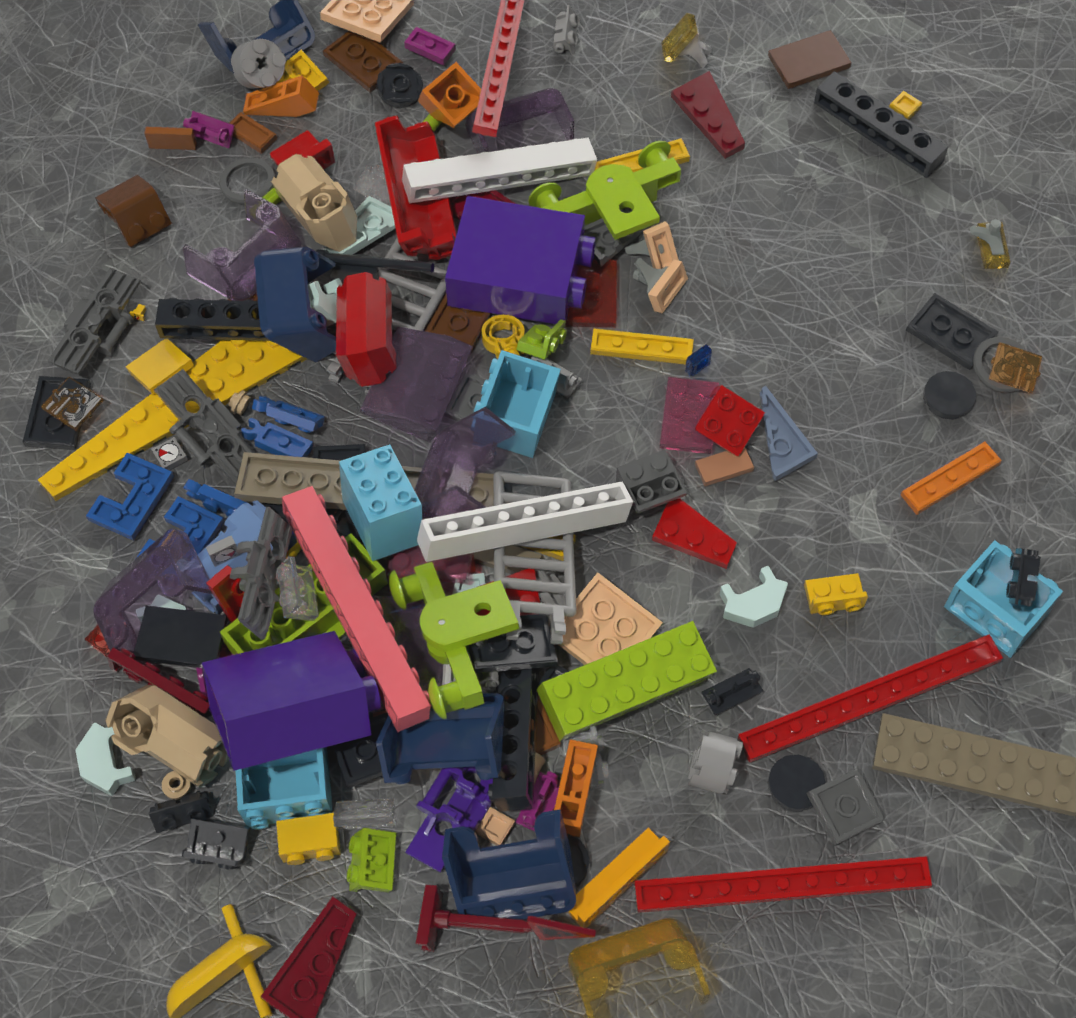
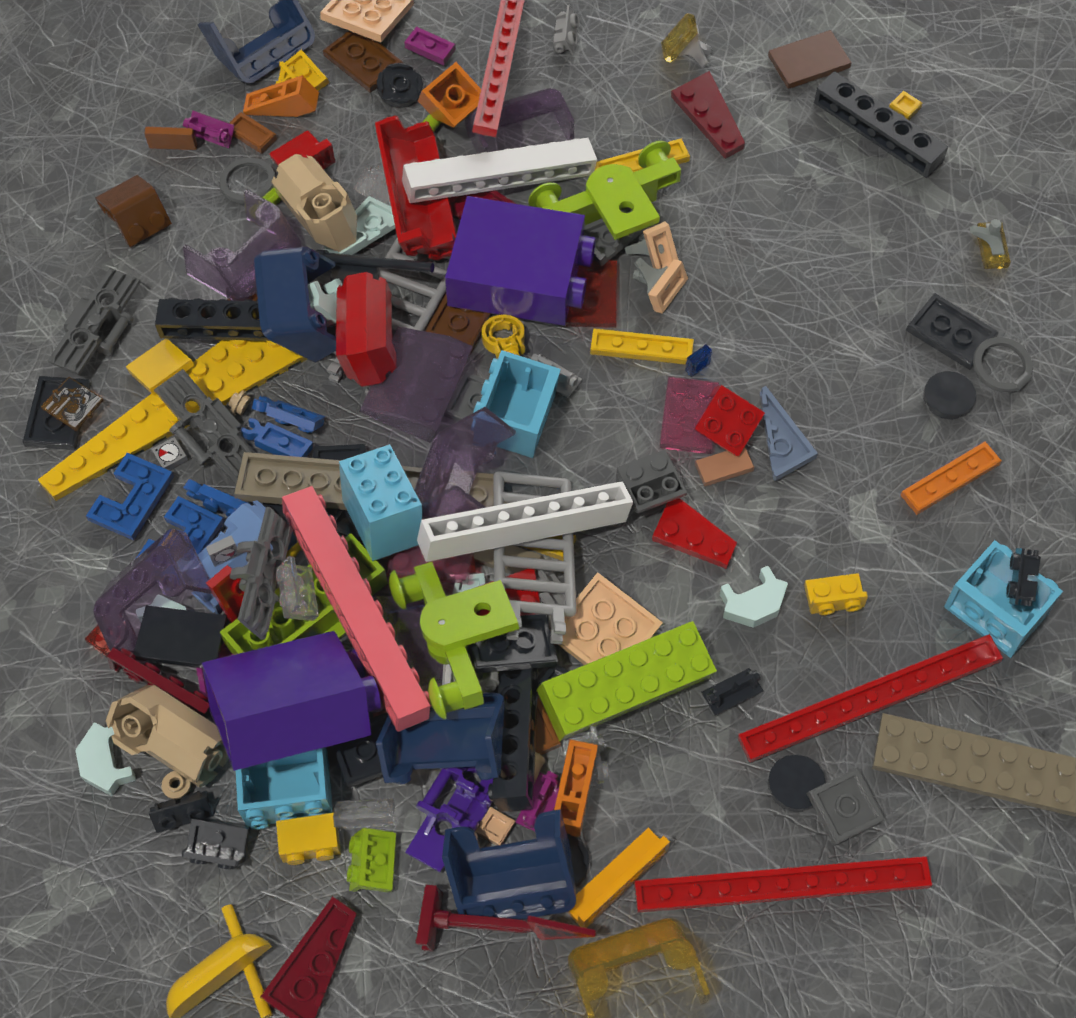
(138, 313): yellow piece -> none
(246, 68): light grey brick -> none
(542, 340): lime bracket -> none
(713, 762): light grey brick -> none
(1015, 367): clear orange piece -> none

